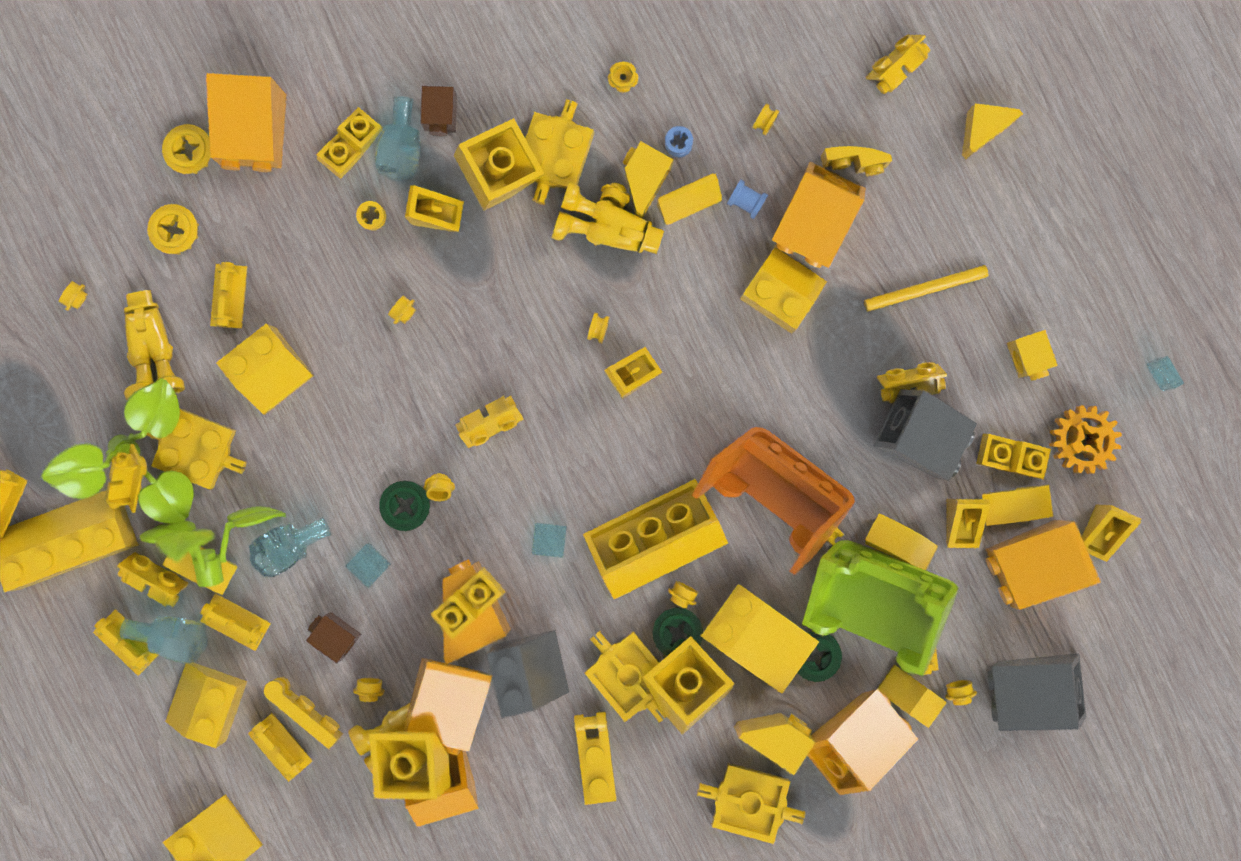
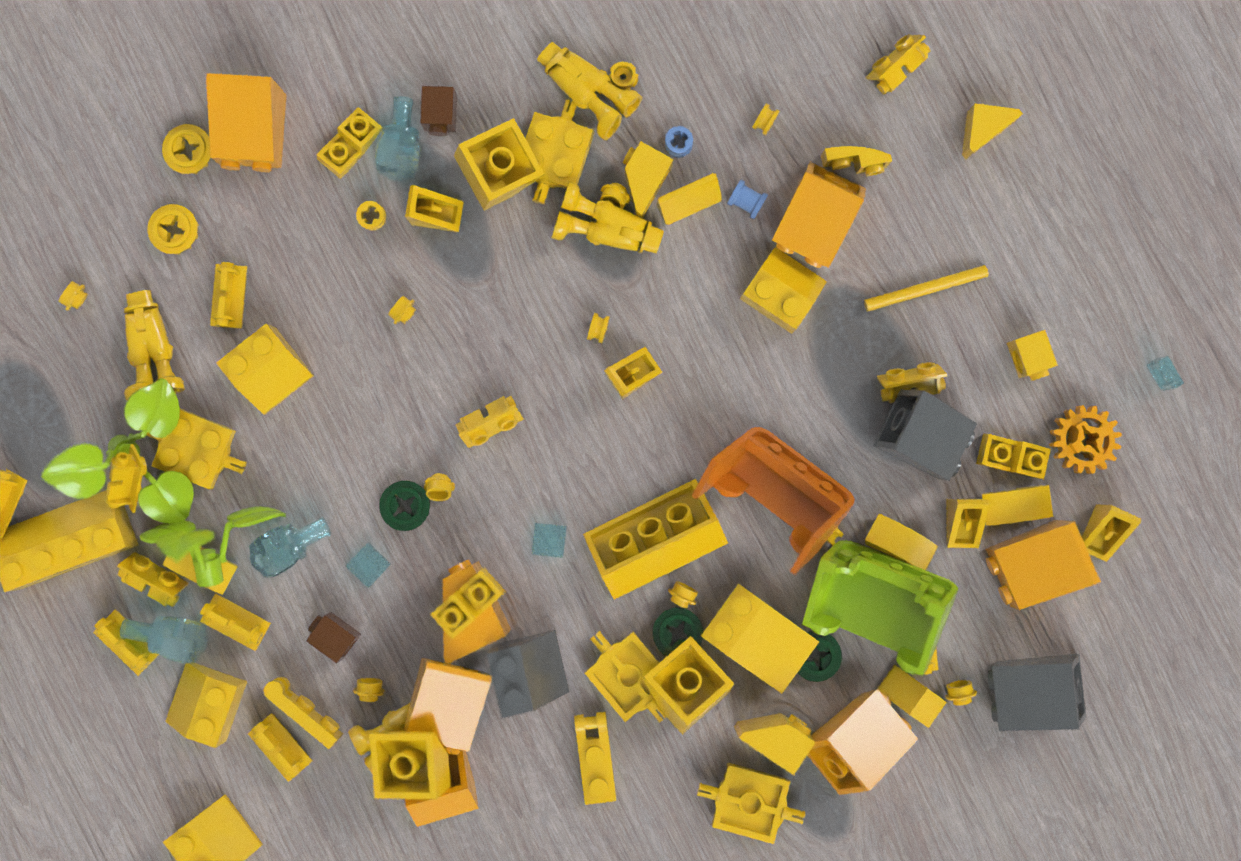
(581, 81): none -> yellow piece

